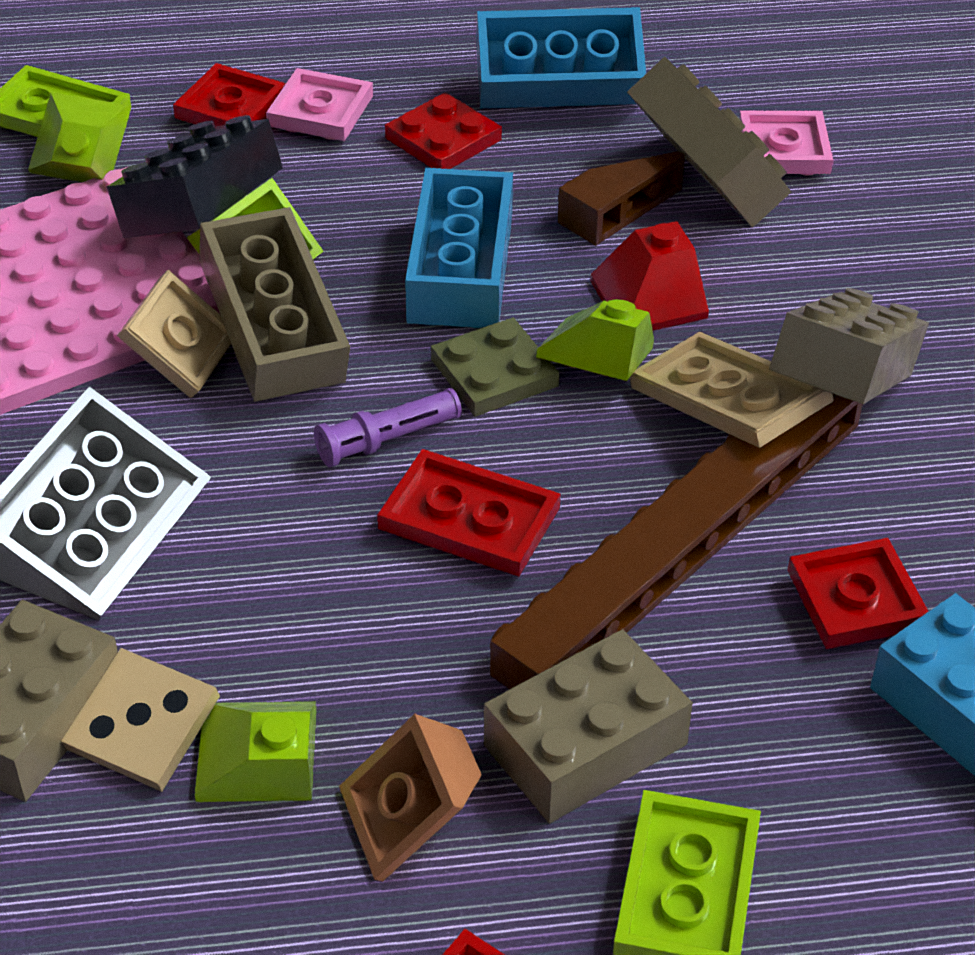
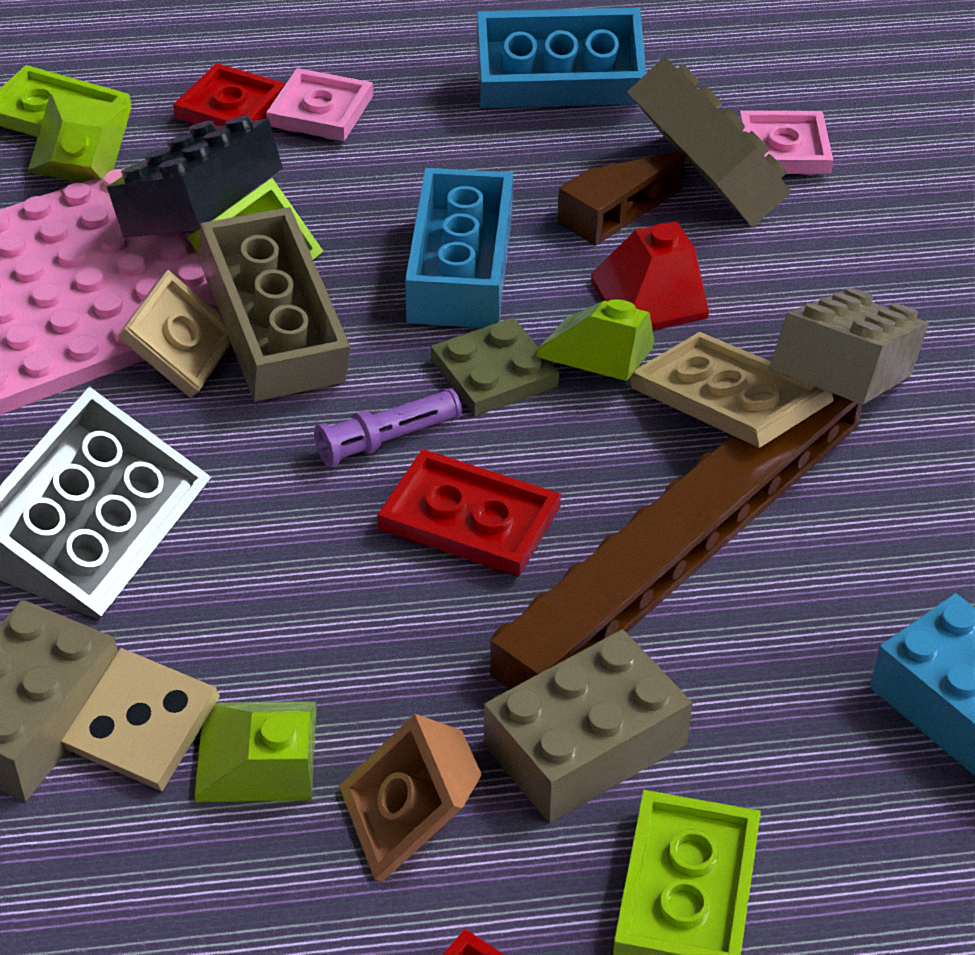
(443, 132): red plate -> none
(856, 592): red plate -> none

